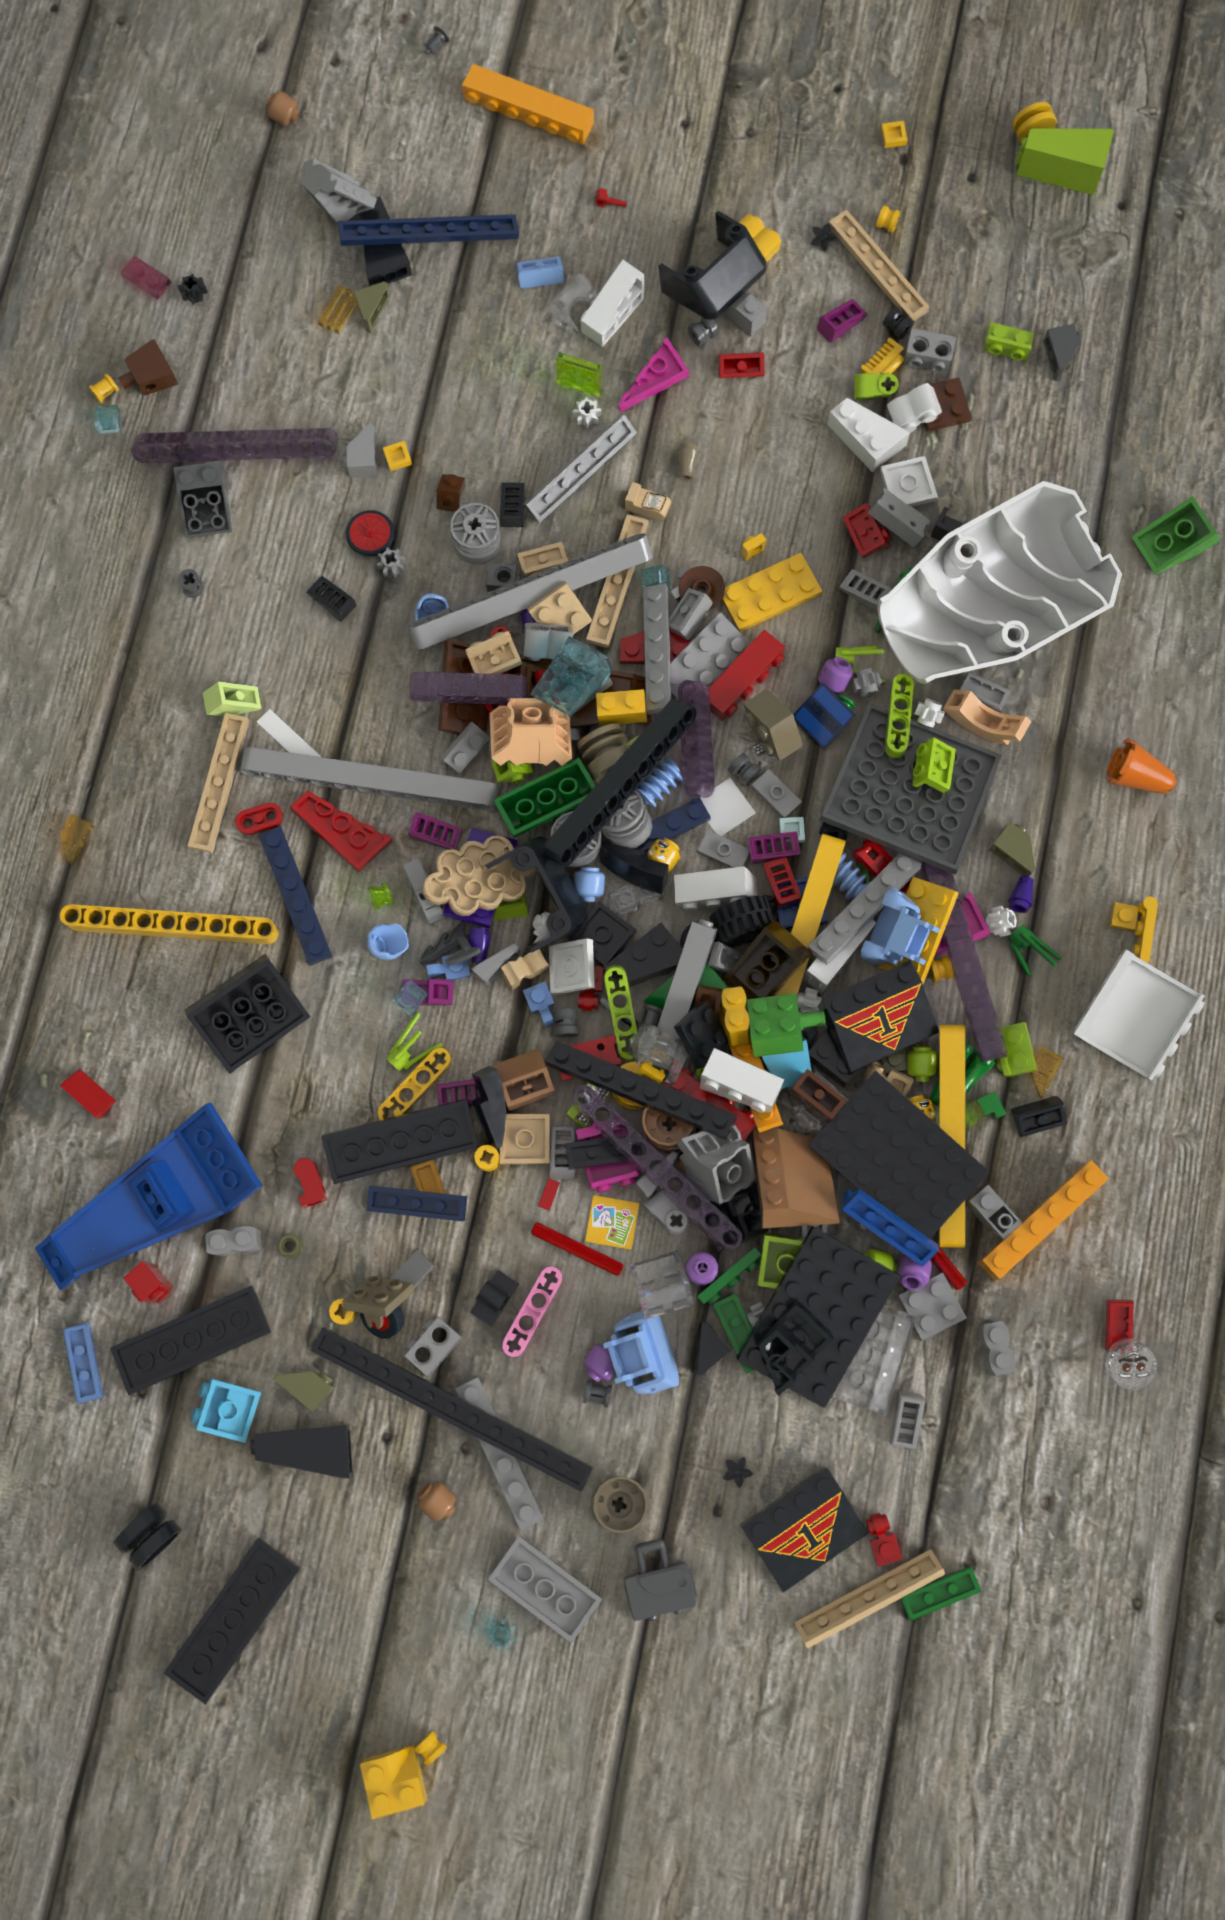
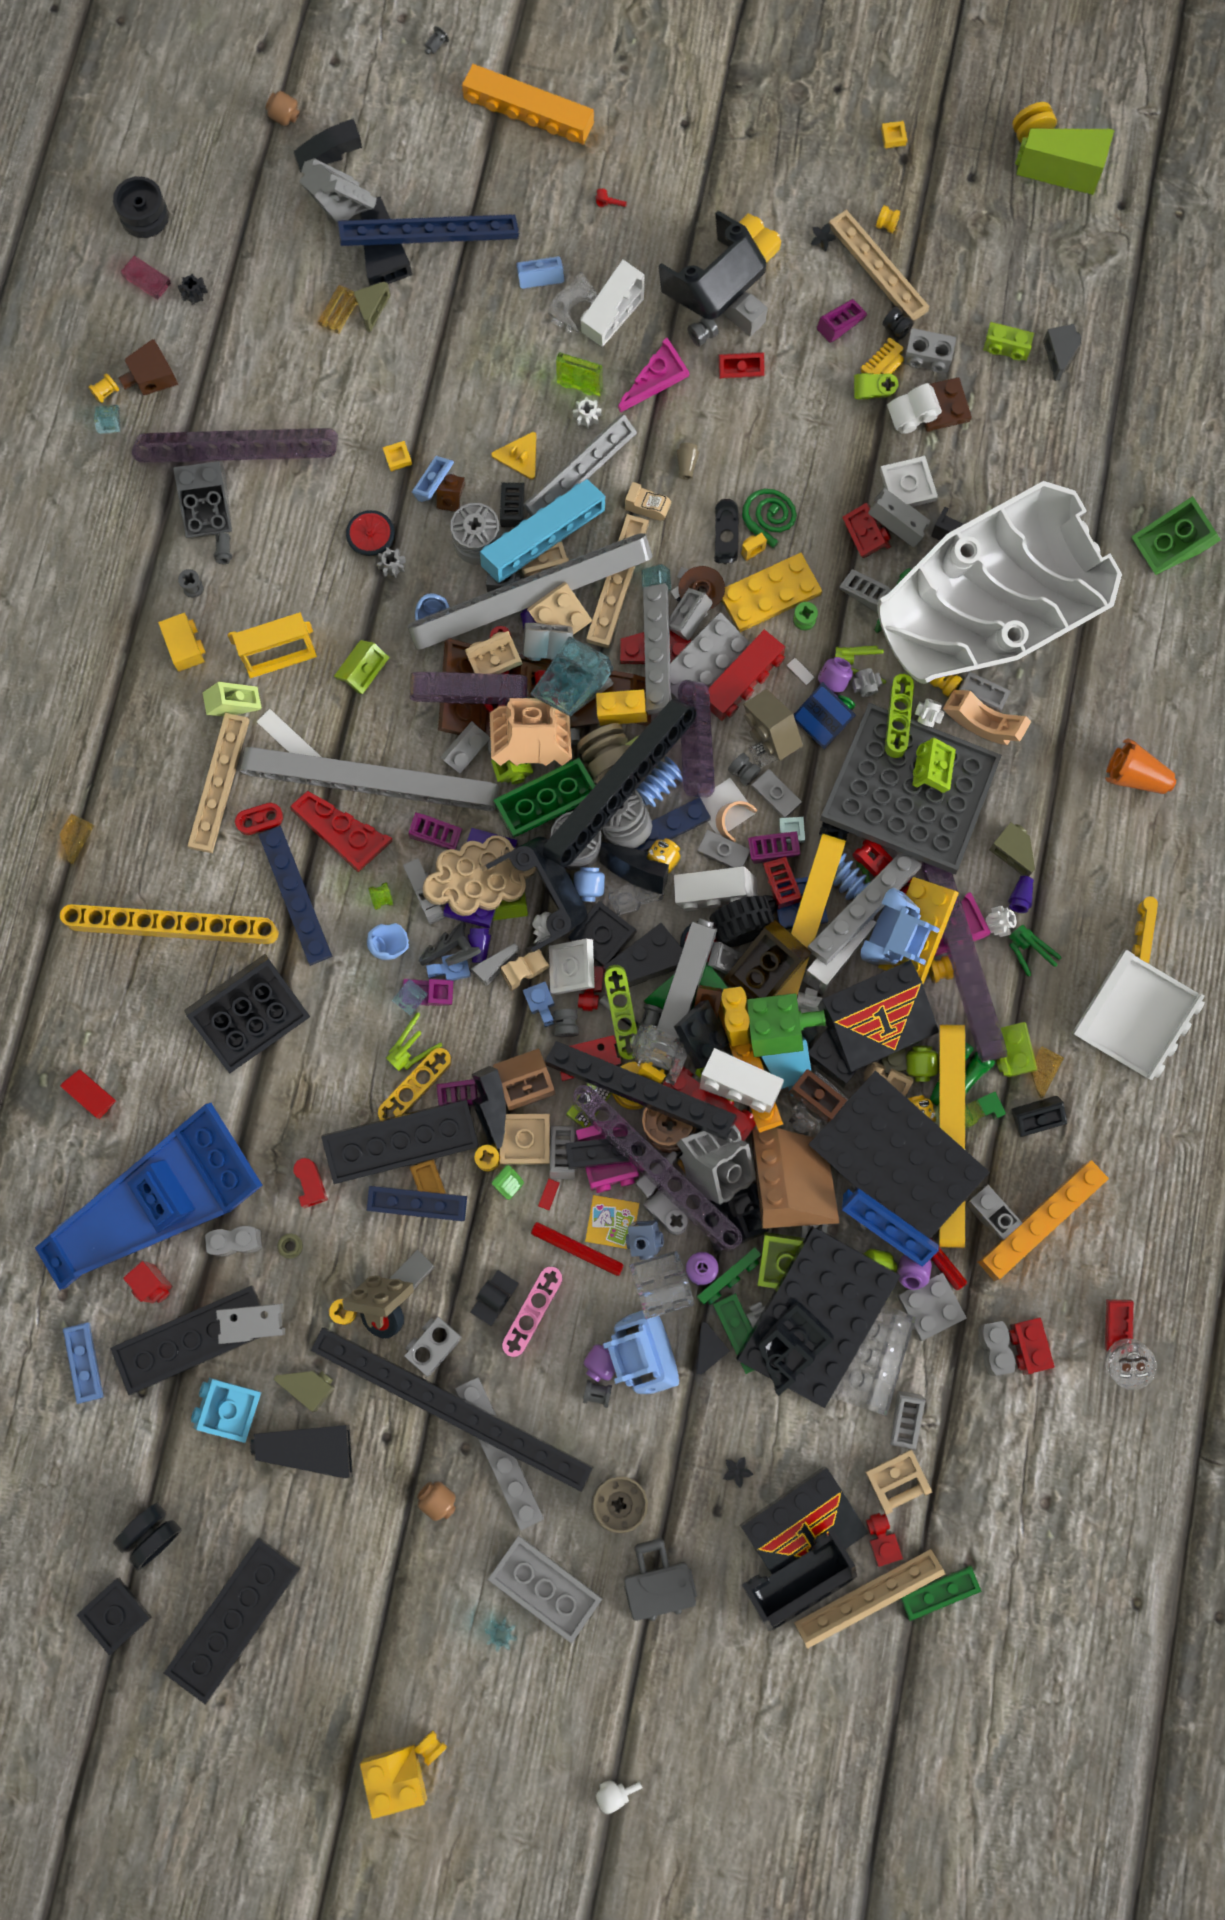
(114, 1616): none -> black plate
(140, 207): none -> black wheel
(181, 641): none -> yellow brick
(222, 552): none -> dark grey pin
(250, 1323): none -> light grey piece
(270, 636): none -> yellow piece
(330, 144): none -> black slope
(340, 612): black slope -> none
(362, 454): light grey slope -> none
(362, 666): none -> lime panel
(432, 478): none -> light blue slope
(507, 1182): none -> bright green slope
(519, 455): none -> yellow piece
(542, 530): none -> medium azure brick
(614, 1796): none -> white piece
(644, 1239): none -> sand blue brick
(720, 817): none -> light nougat helmet
(726, 520): none -> black piece
(772, 510): none -> green piece
(799, 670): none -> white piece
(801, 1582): none -> black windscreen
(804, 621): none -> bright green wheel
(867, 433): white wedge -> none
(895, 1473): none -> tan plate
(950, 684): none -> yellow wheel
(1031, 1346): none -> red bracket
(1124, 916): yellow plate -> none

